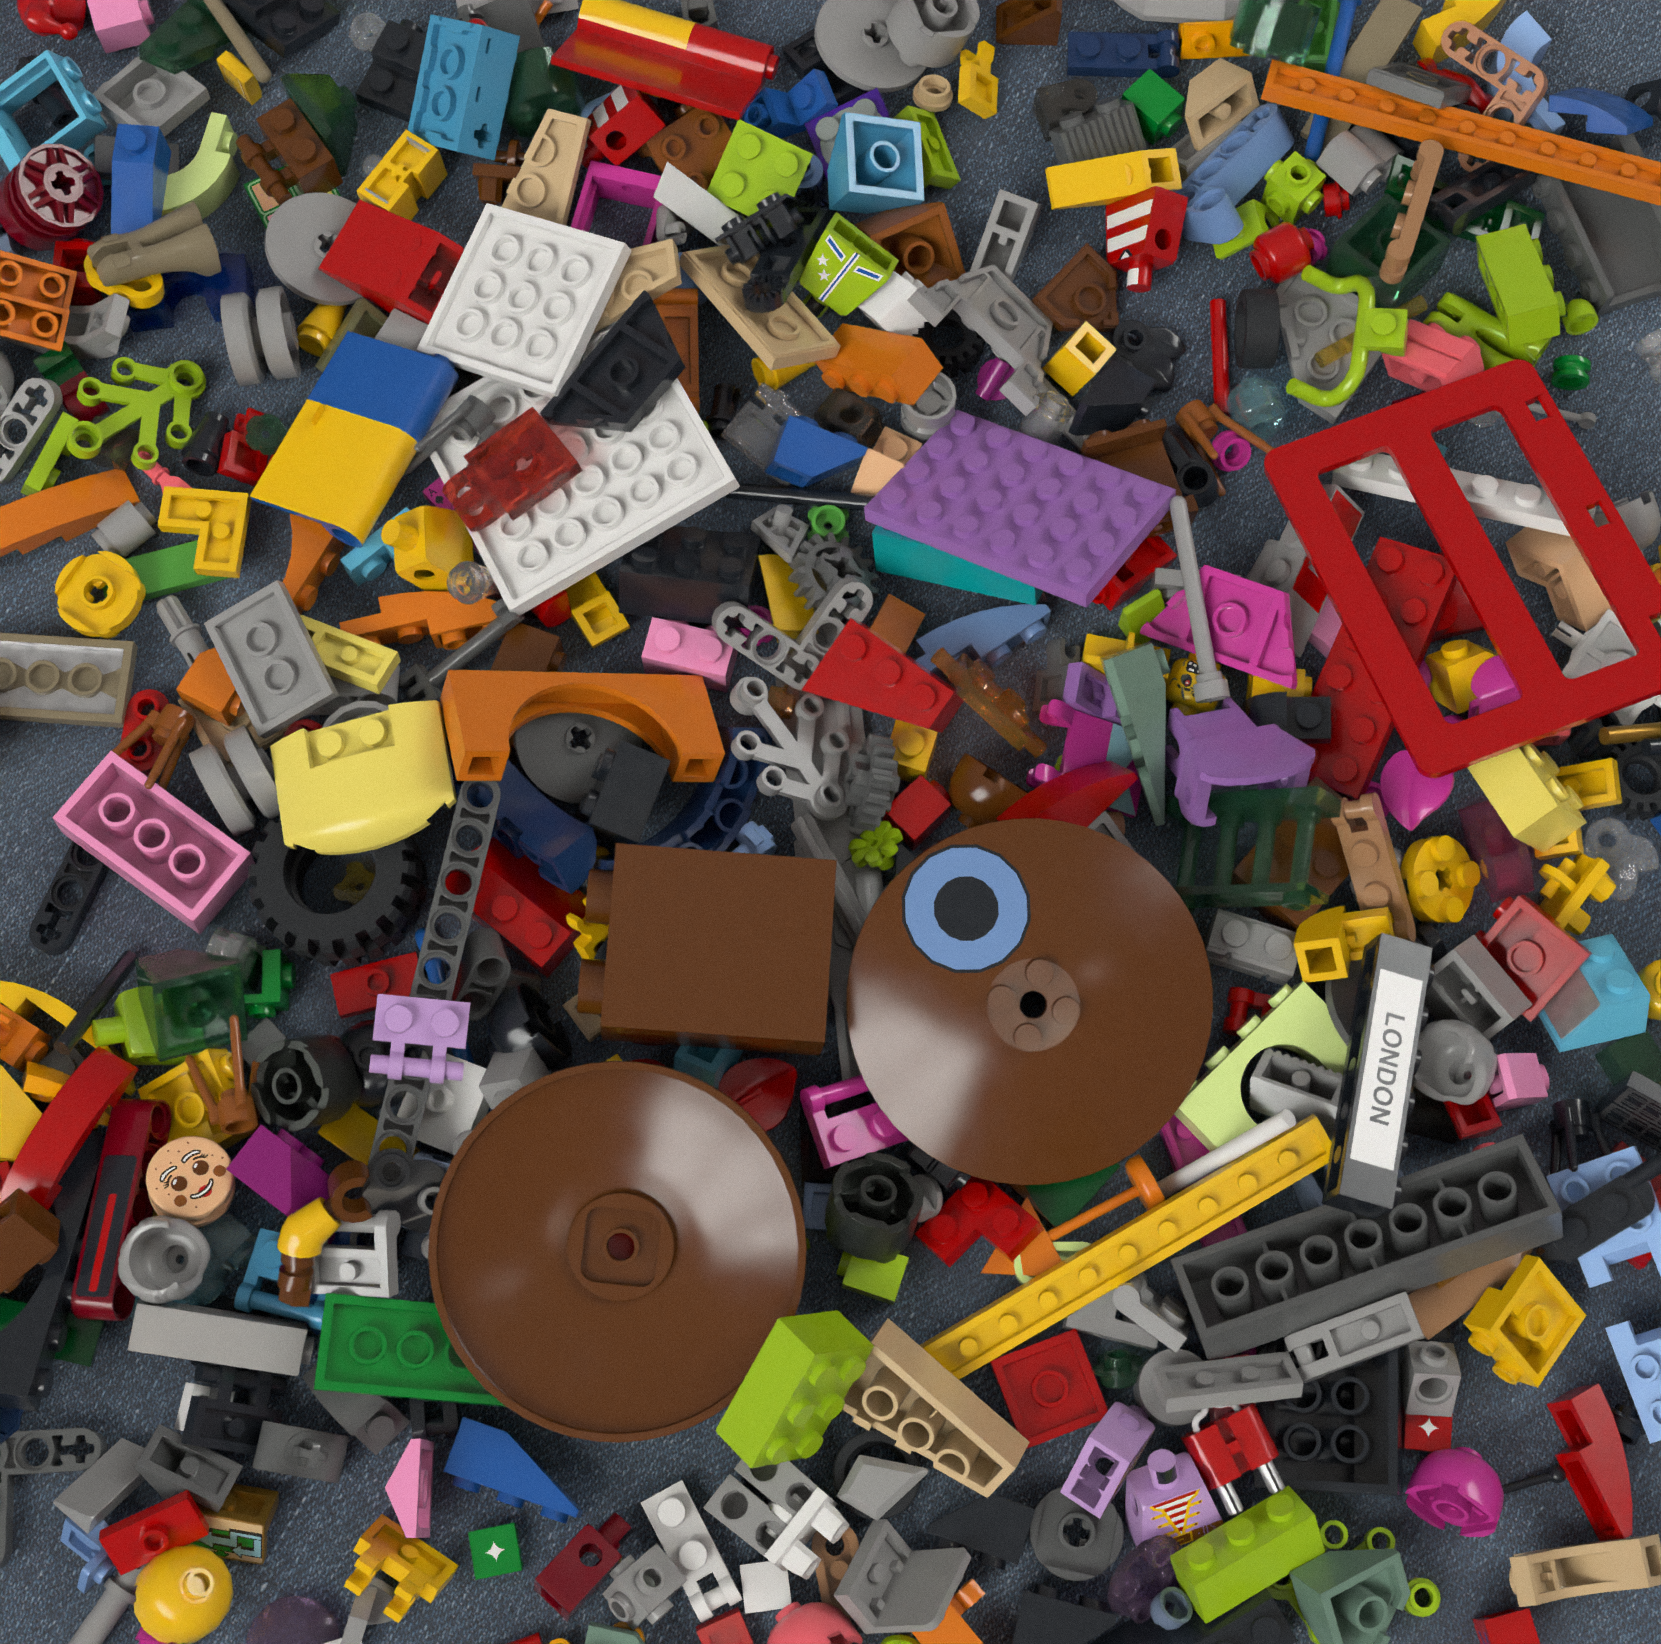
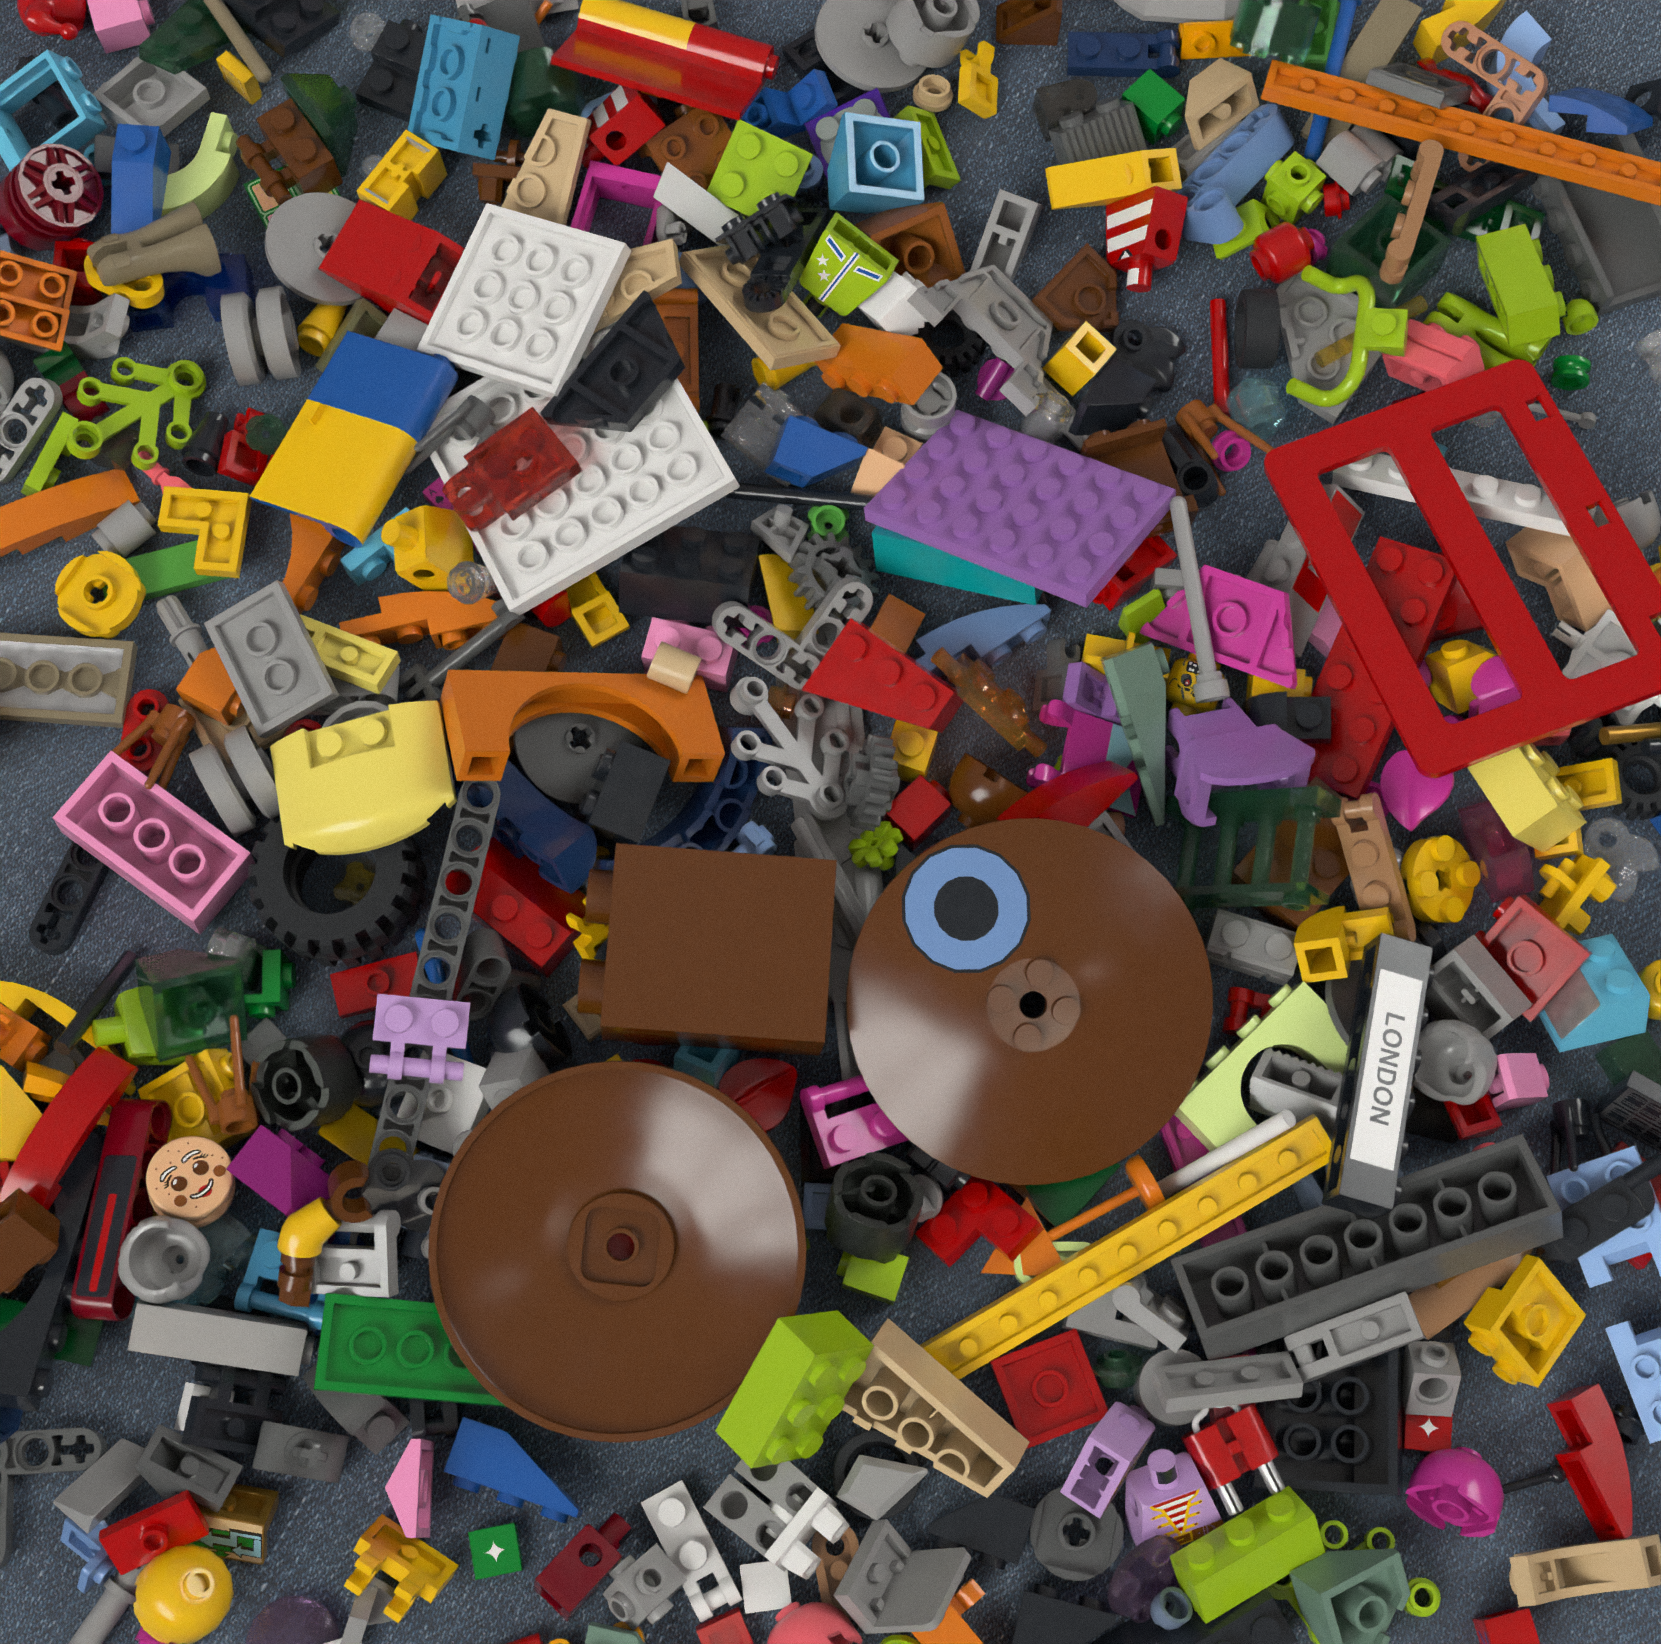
(674, 667): none -> tan piece

